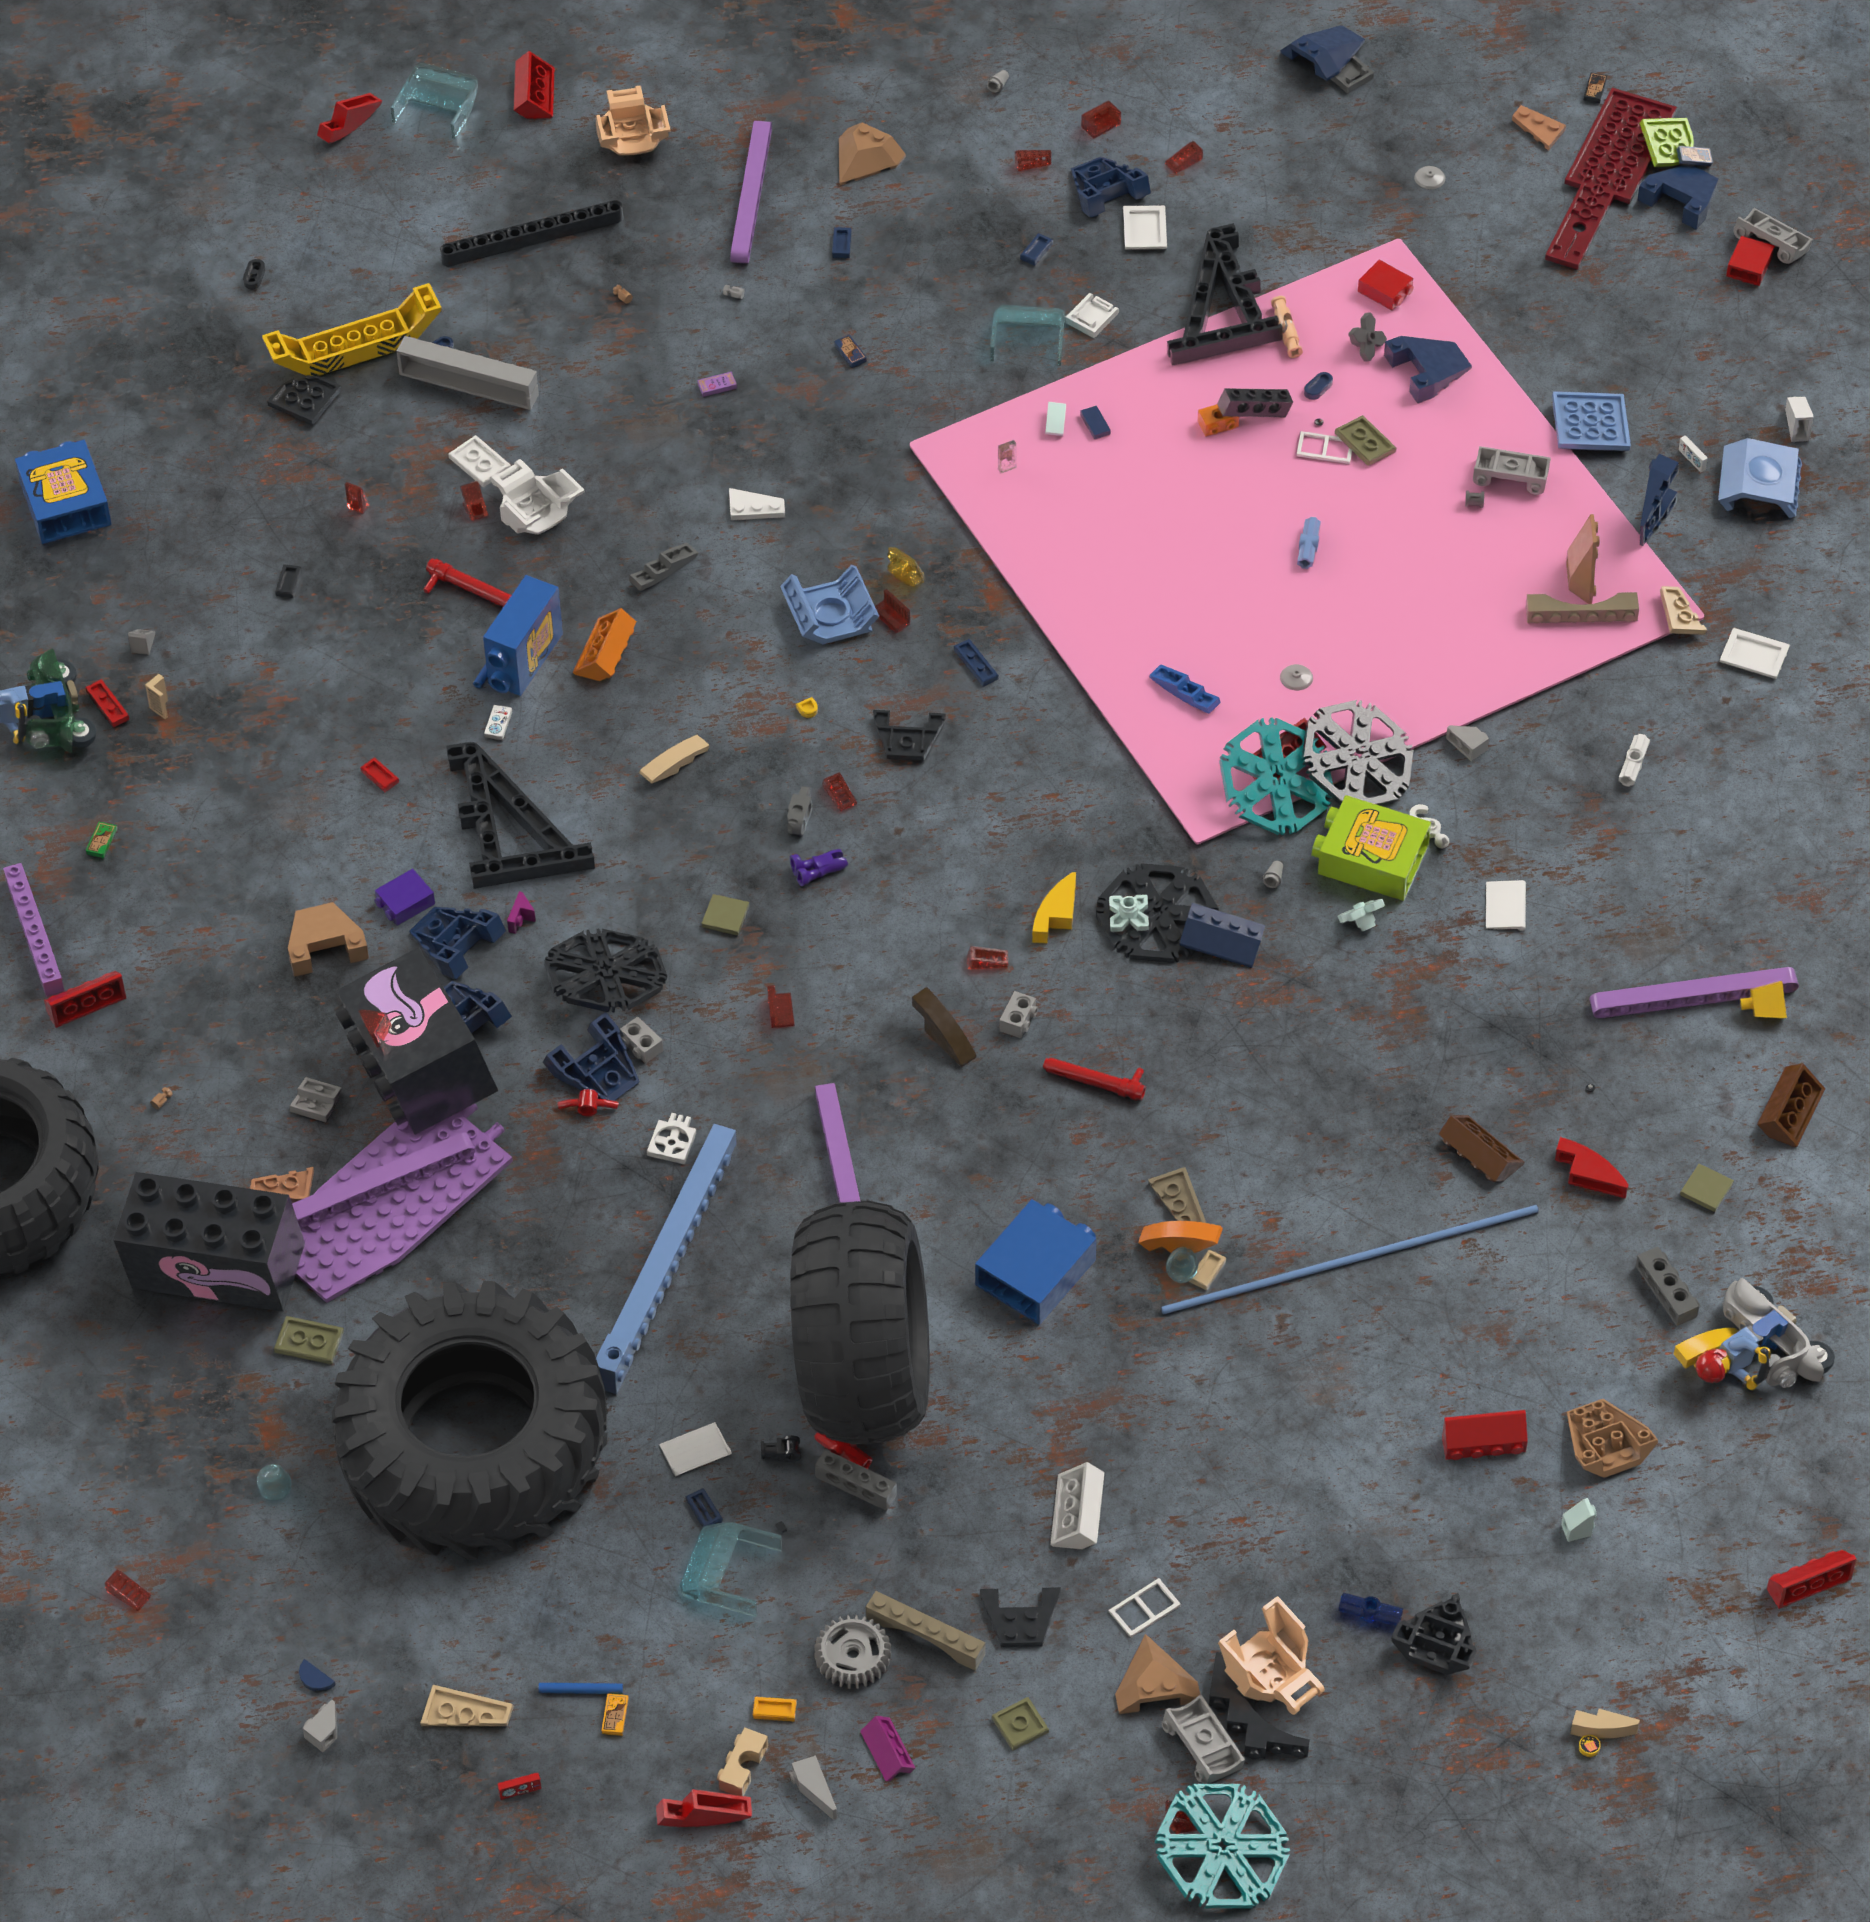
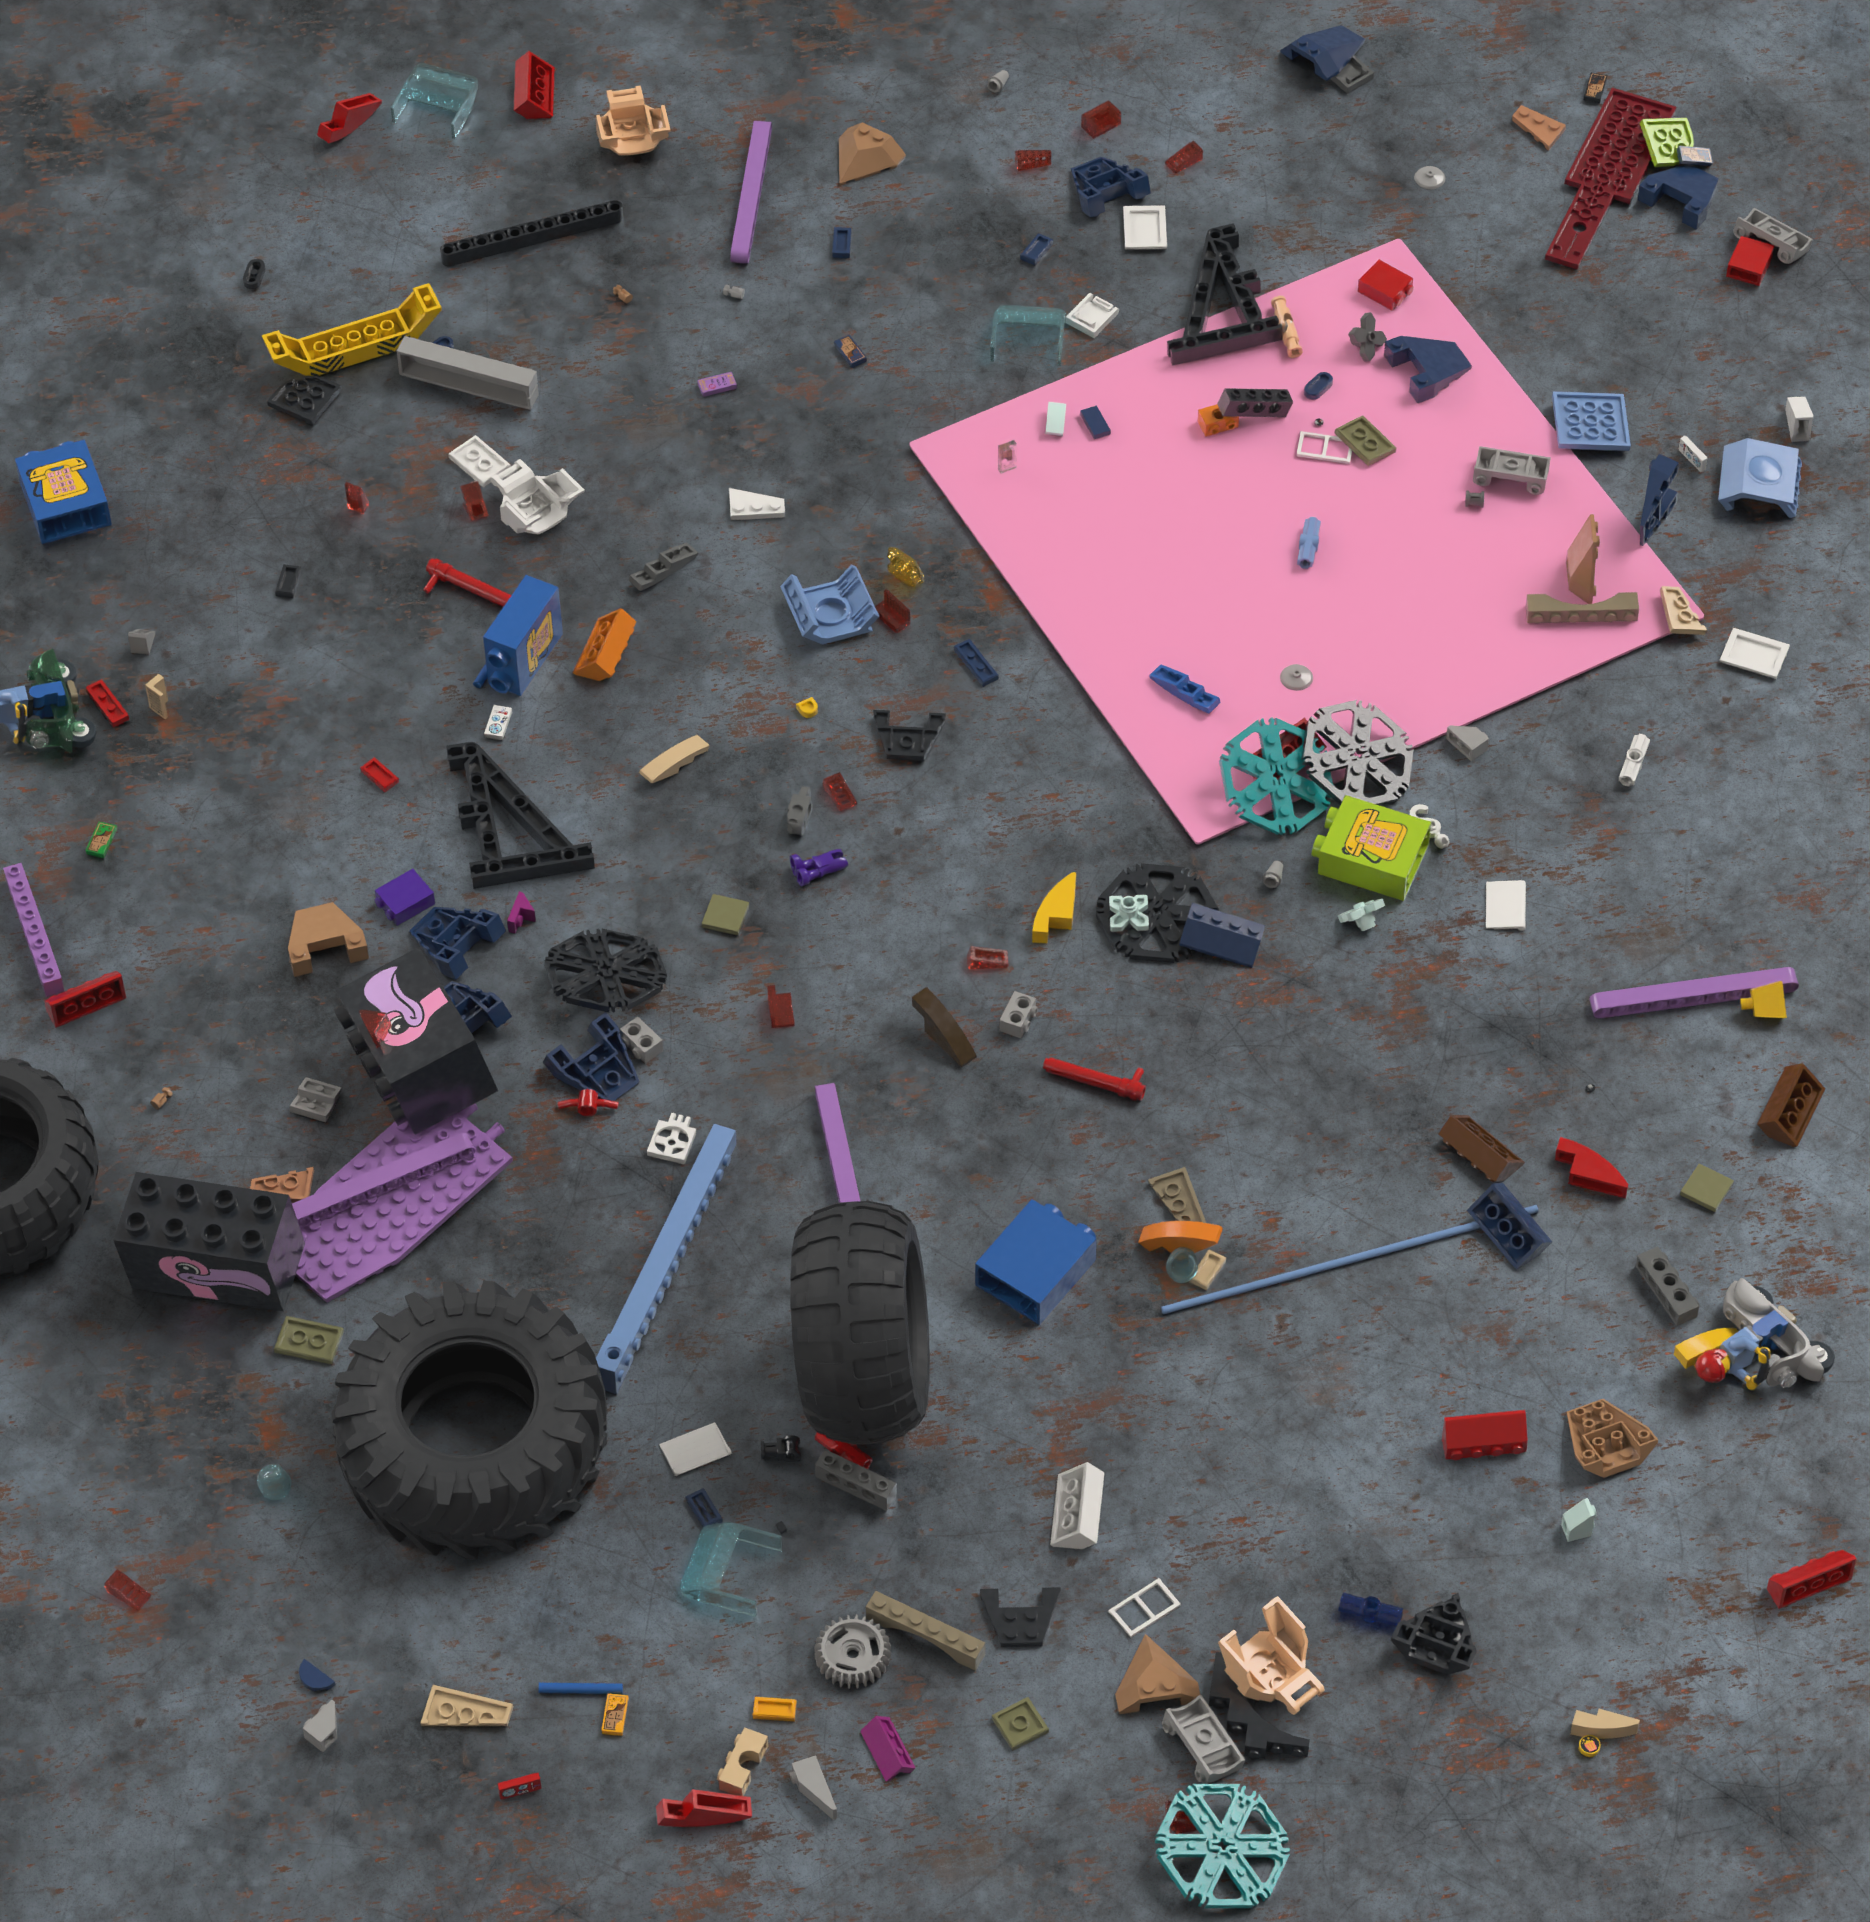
(1509, 1225): none -> dark blue slope

